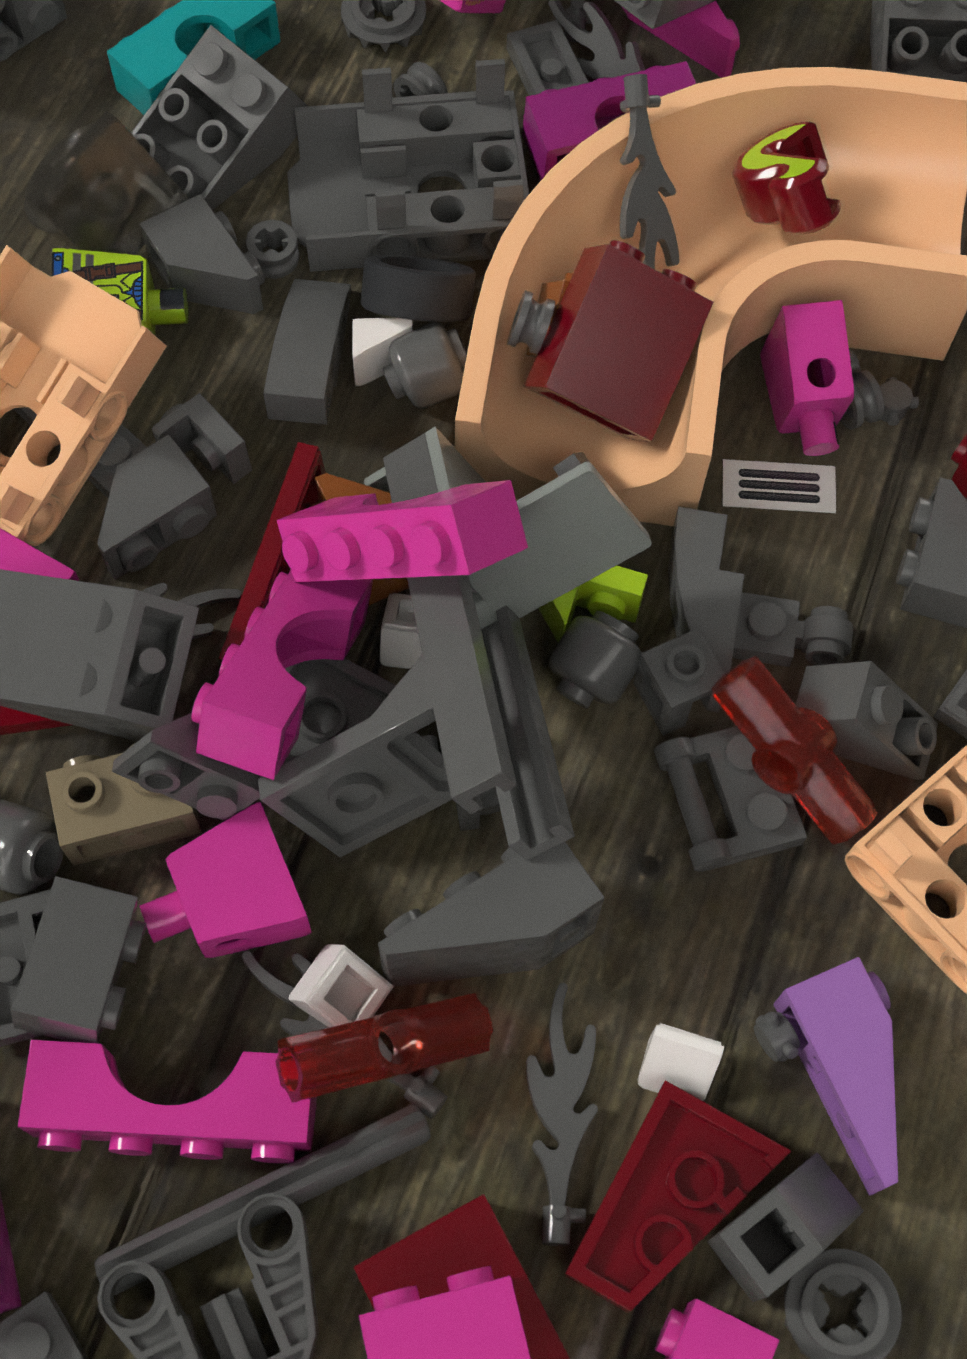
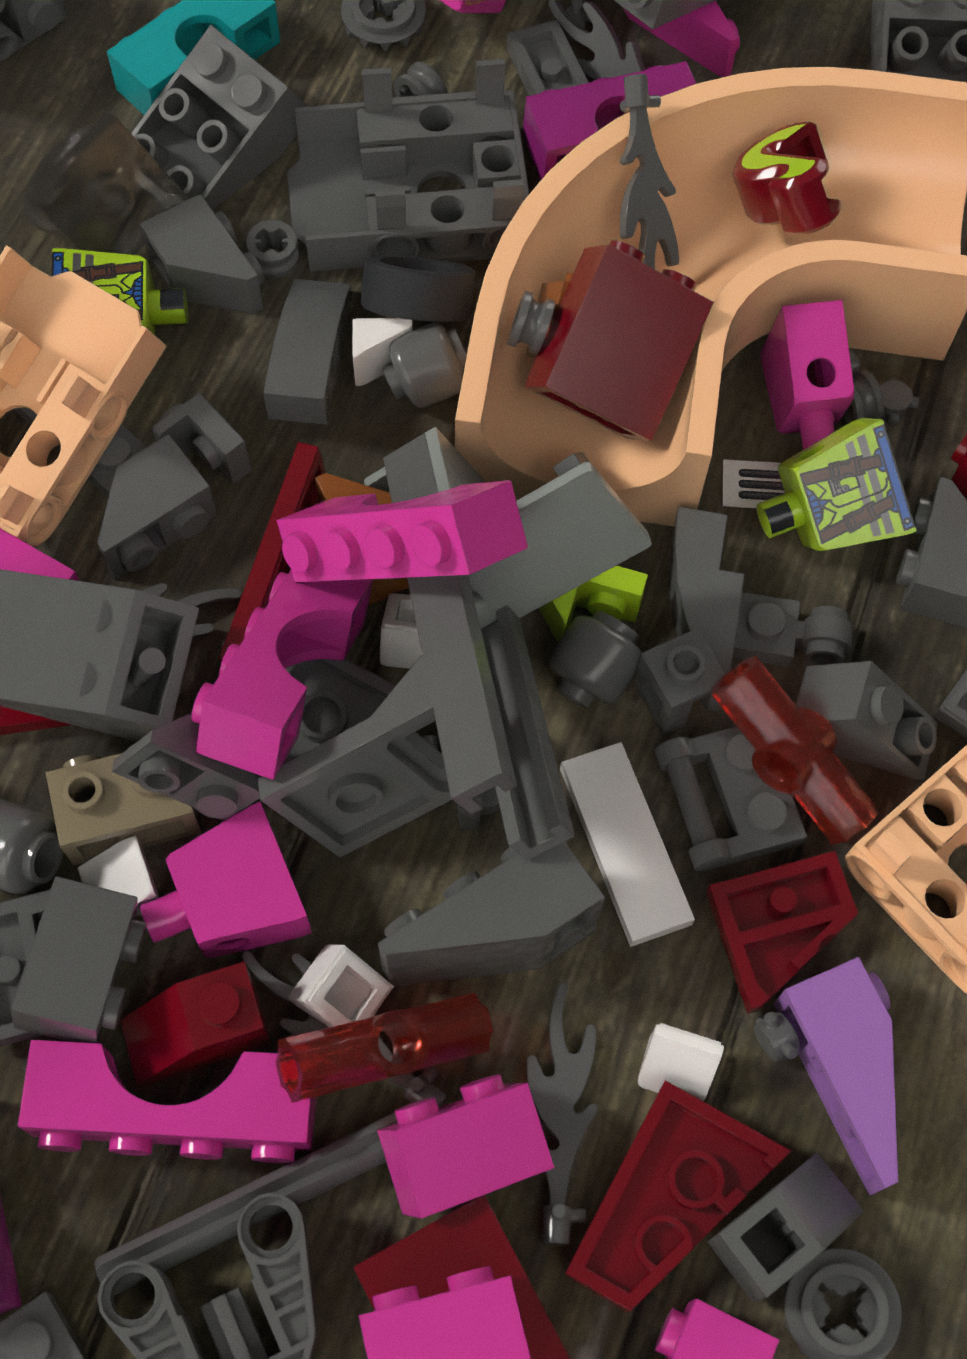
(122, 870): none -> white slope
(195, 1025): none -> dark red slope
(464, 1147): none -> dark pink brick
(626, 844): none -> white tile
(779, 921): none -> dark red wing
(841, 491): none -> torso

